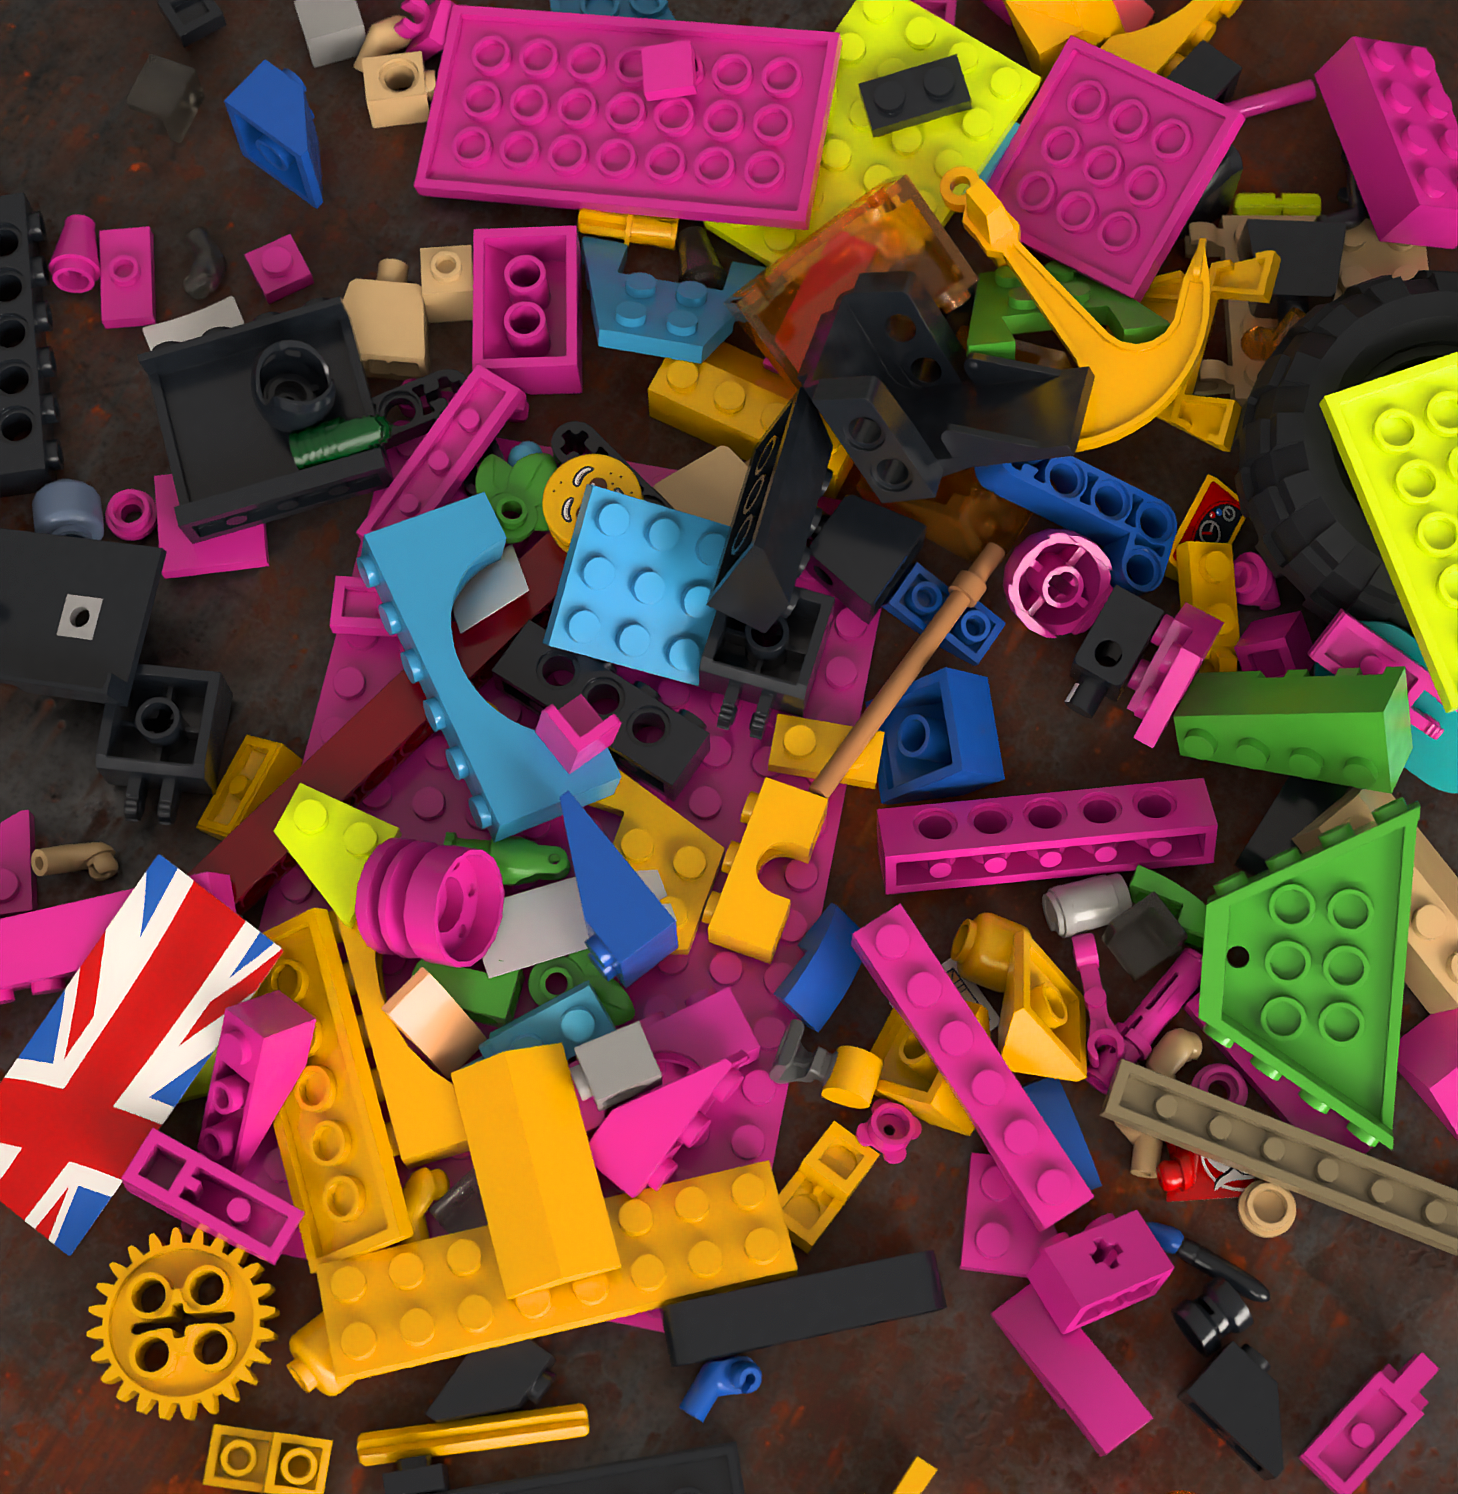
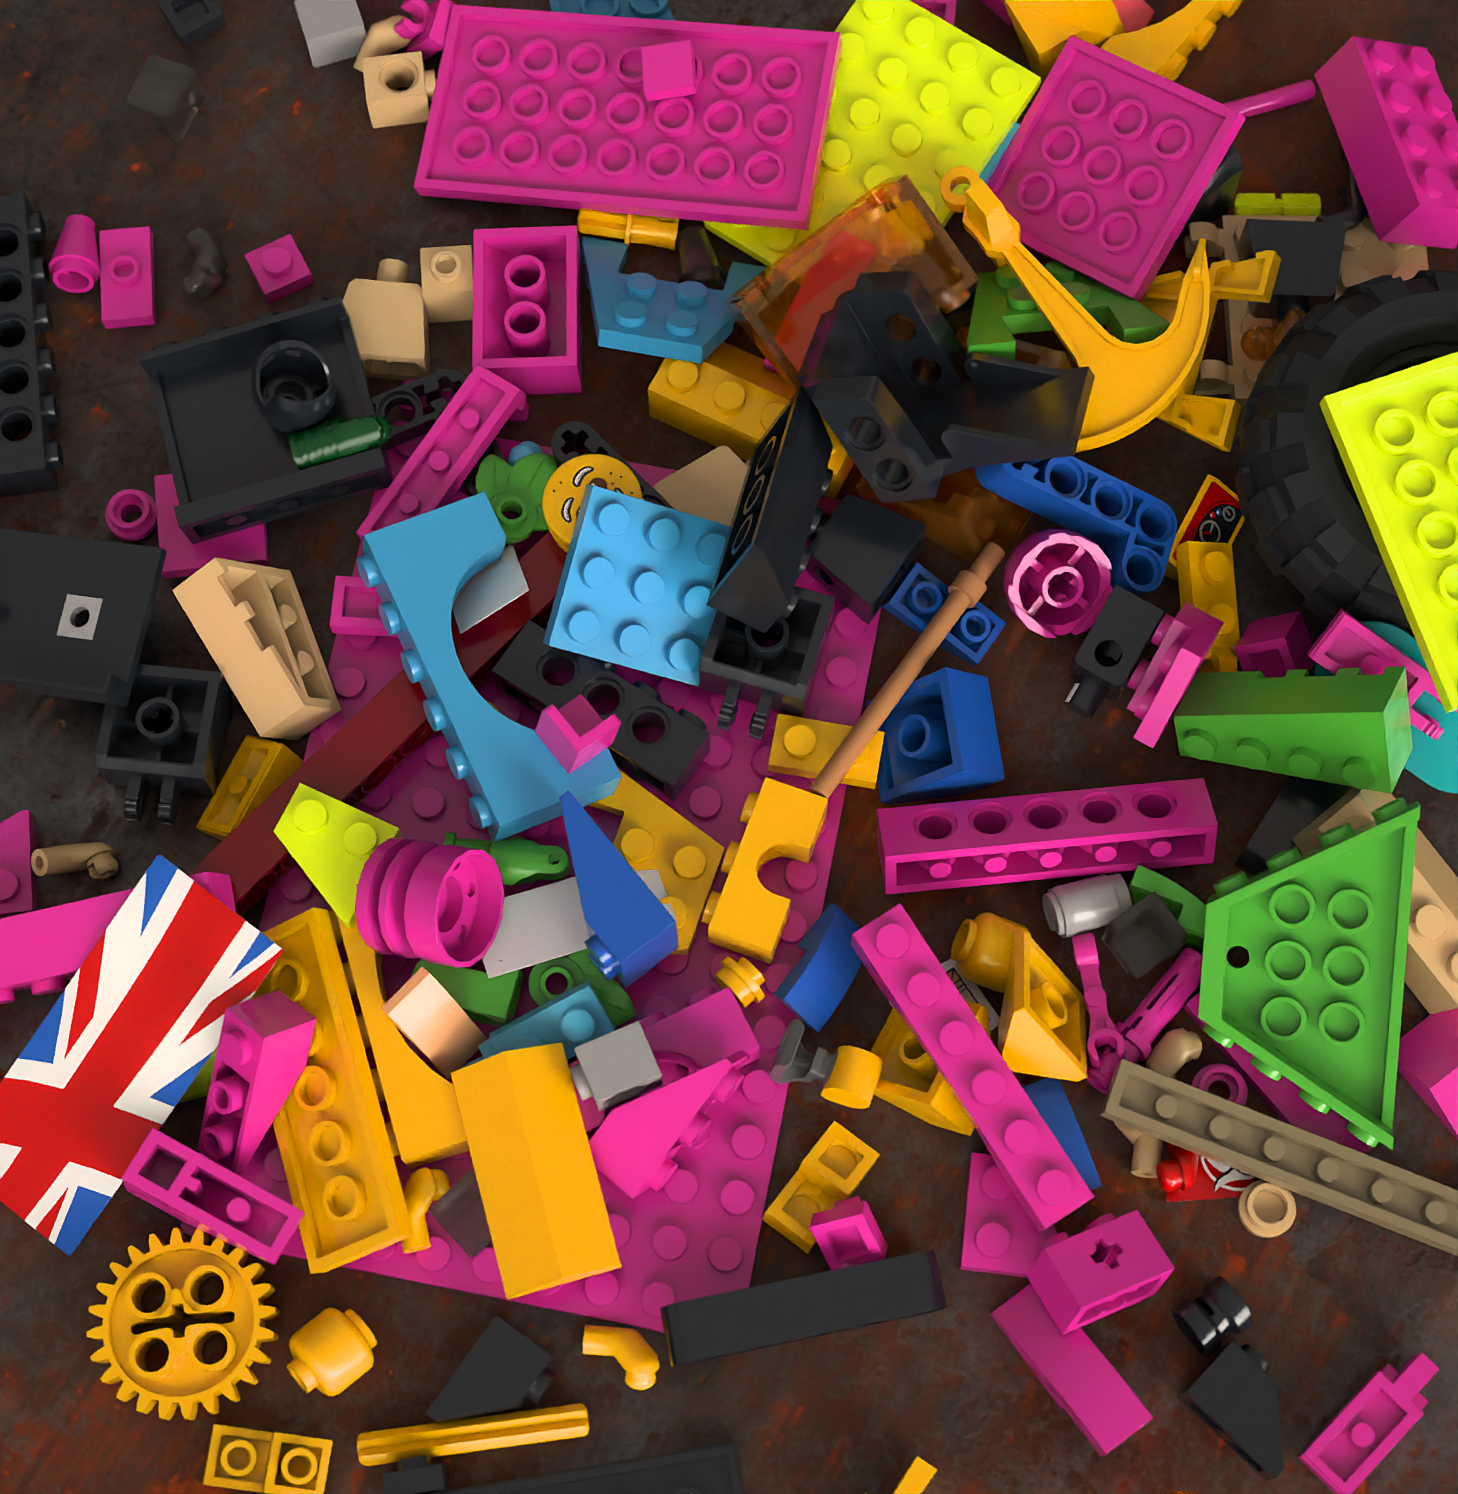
(69, 510): sand blue head -> none
(193, 325): white sticker -> none
(261, 644): none -> tan wedge
(278, 129): blue slope -> none
(450, 1299): yellow plate -> none
(628, 1348): none -> yellow arm
(720, 1378): blue arm -> none
(742, 979): none -> yellow plate
(848, 1234): none -> dark pink tile
(891, 1115): dark pink plate -> none
(915, 96): black plate -> none
(1208, 73): black panel -> none
(1208, 1262): black piece -> none
(1255, 582): dark pink plate -> none

